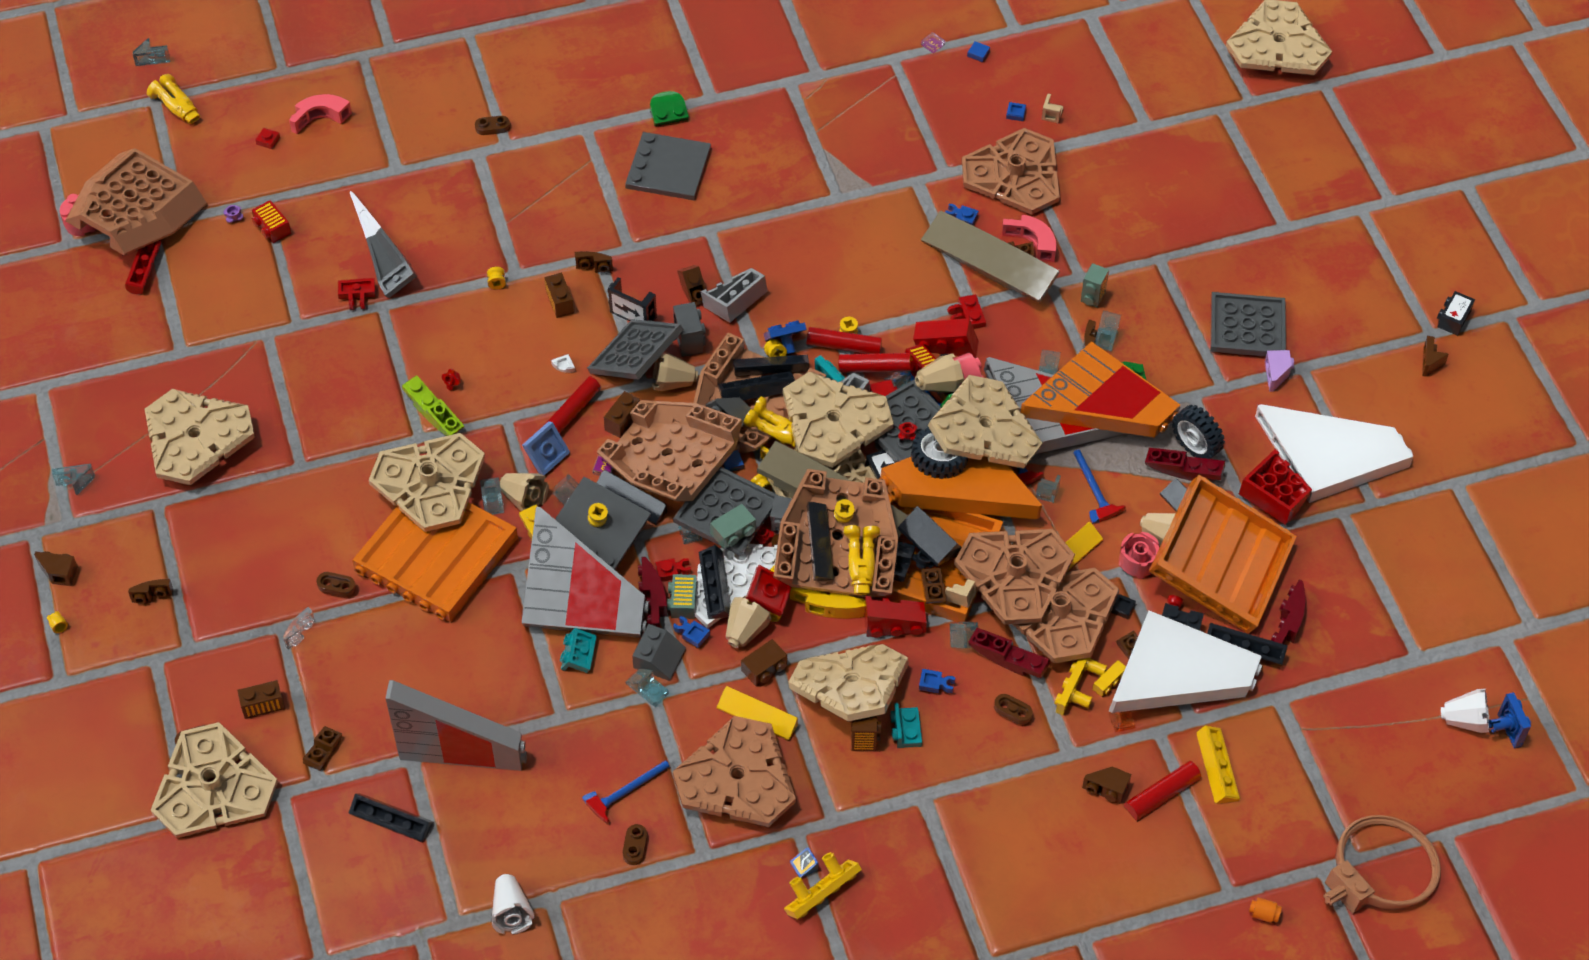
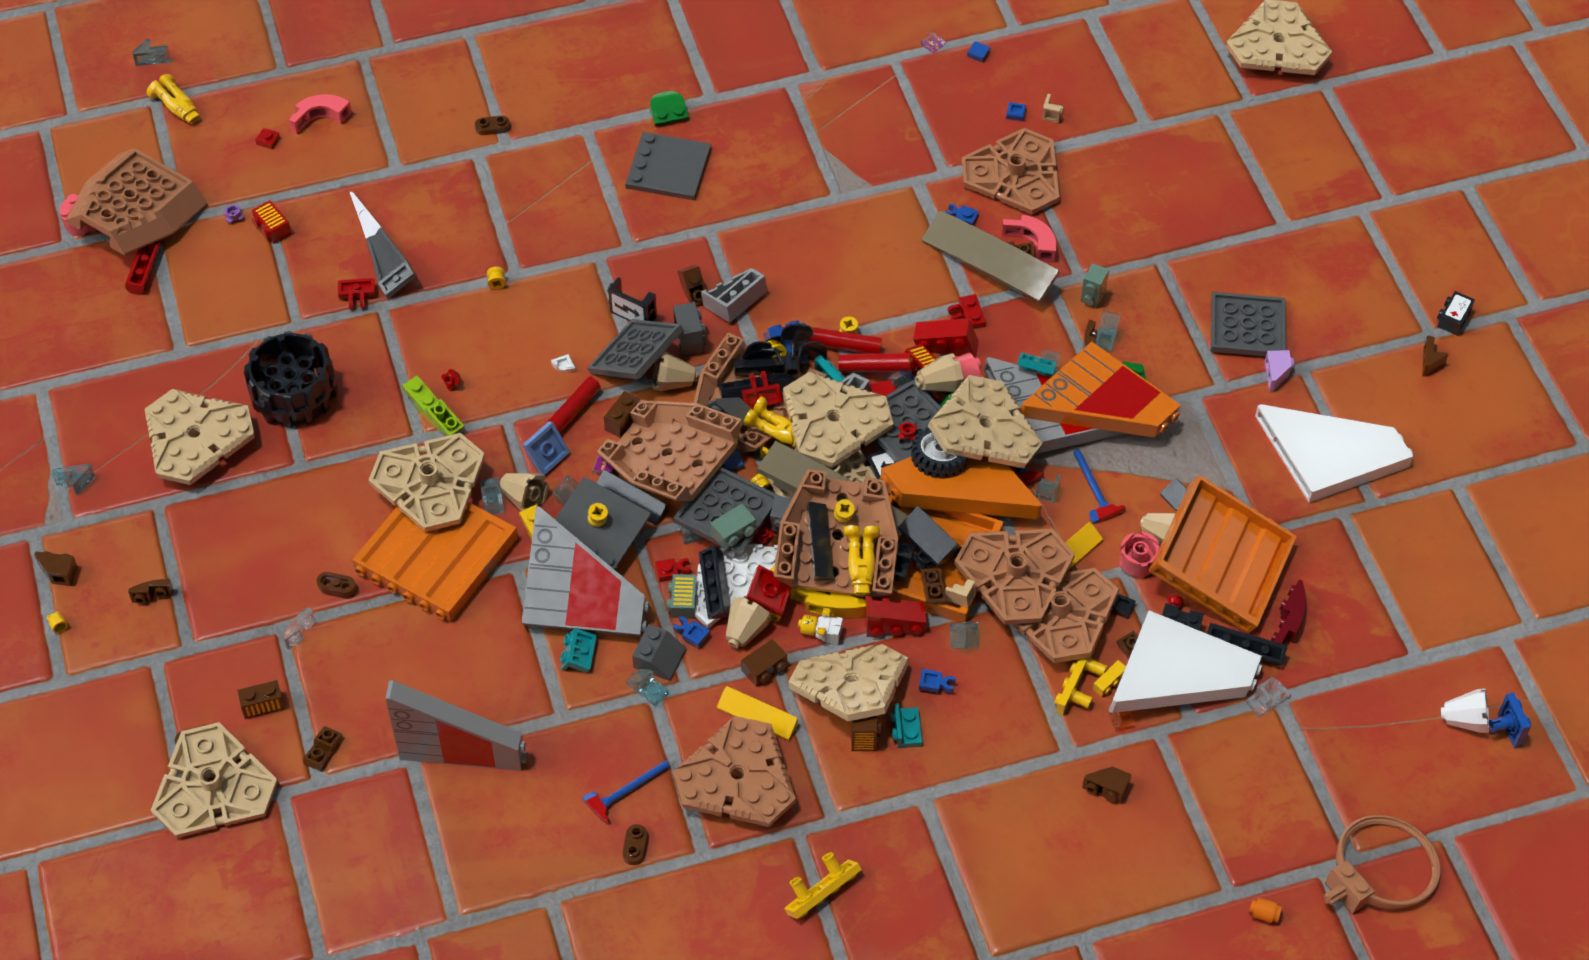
(293, 389): none -> black wheel
(390, 817): black slope -> none
(510, 906): white cone -> none
(559, 295): reddish brown brick -> none
(599, 261): reddish brown slope -> none
(653, 590): dark red slope -> none
(770, 392): none -> red hinge
(791, 361): none -> black plant
(804, 863): slope -> none
(824, 628): none -> piece
(1005, 654): dark red slope -> none
(1014, 709): reddish brown plate -> none
(1040, 364): none -> teal bracket
(1163, 790): red brick -> none
(1182, 466): dark red slope -> none
(1198, 432): black wheel -> none
(1217, 765): yellow slope -> none
(1268, 696): none -> clear brick
(1275, 488): red wedge -> none

